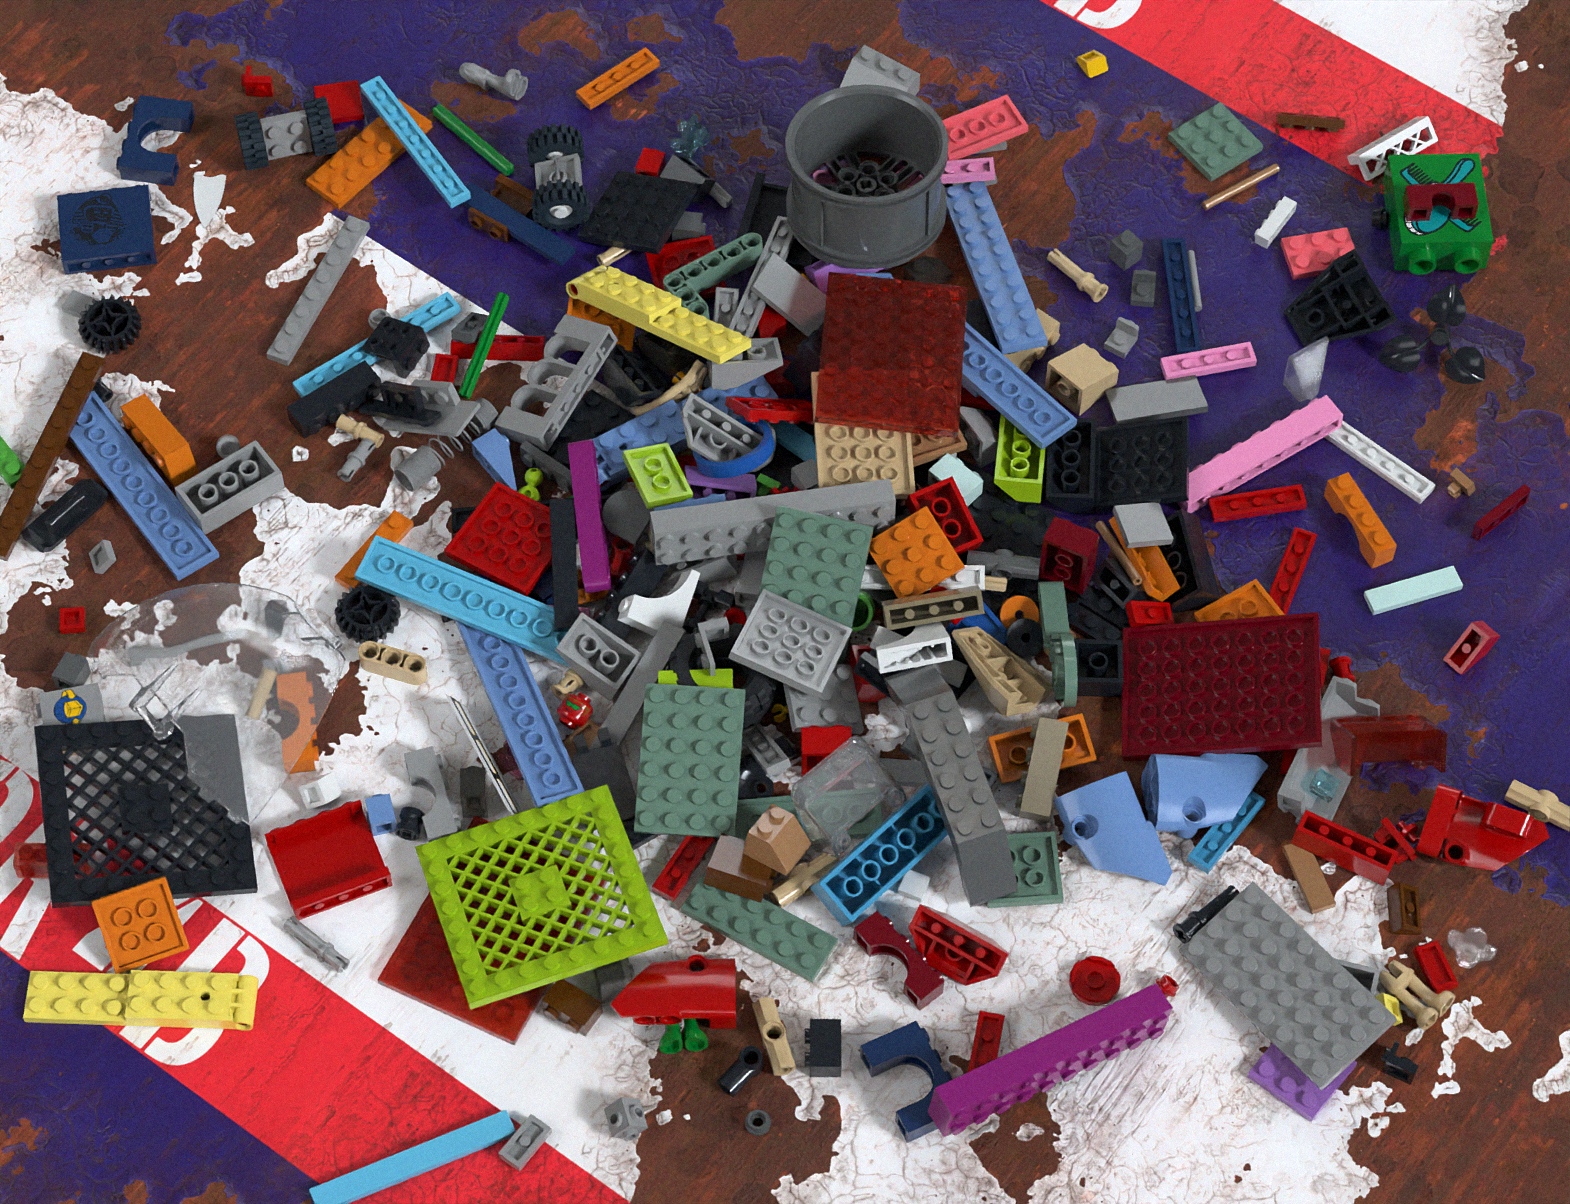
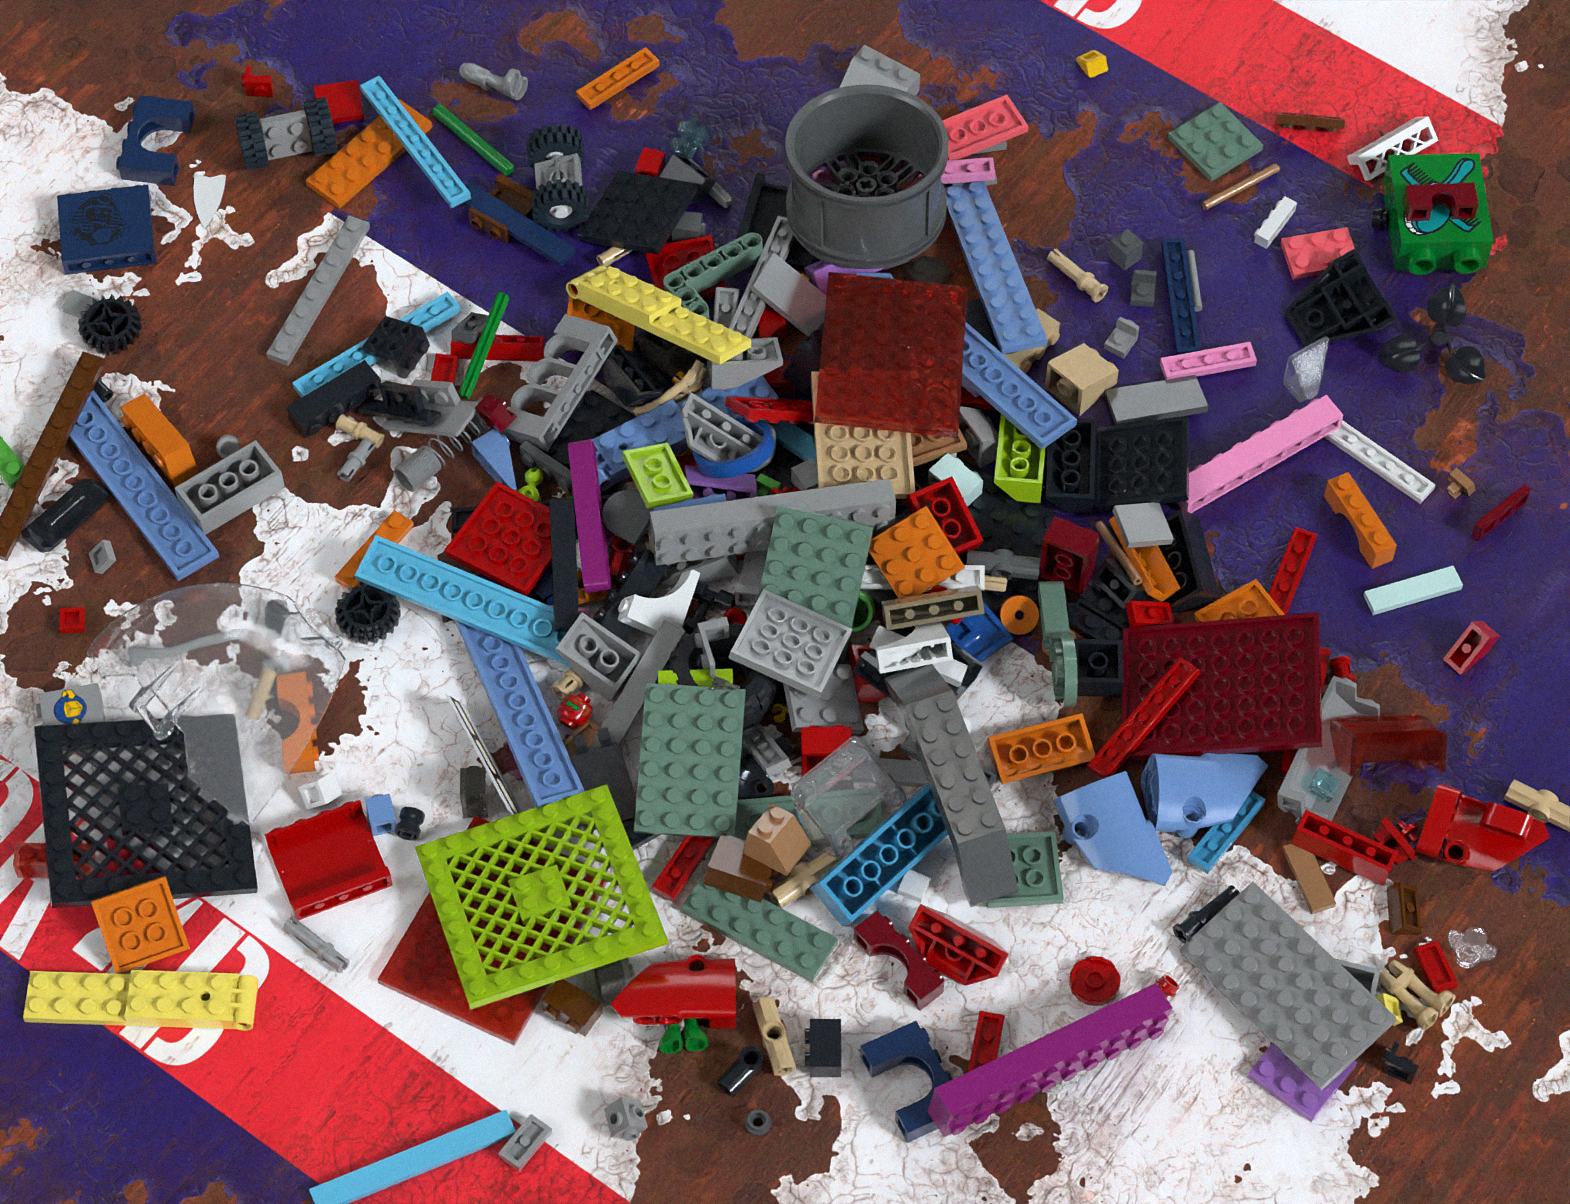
(71, 671): dark grey brick -> none
(376, 317): light grey plate -> none
(386, 654): tan beam -> none
(425, 772): light grey arch -> none
(495, 413): none -> dark red brick
(722, 684): none -> dark grey piece
(1004, 676): tan wedge -> none
(1032, 630): black piece -> none
(1043, 769): dark tan brick -> none
(1143, 719): none -> red tile
(1257, 503): red plate -> none

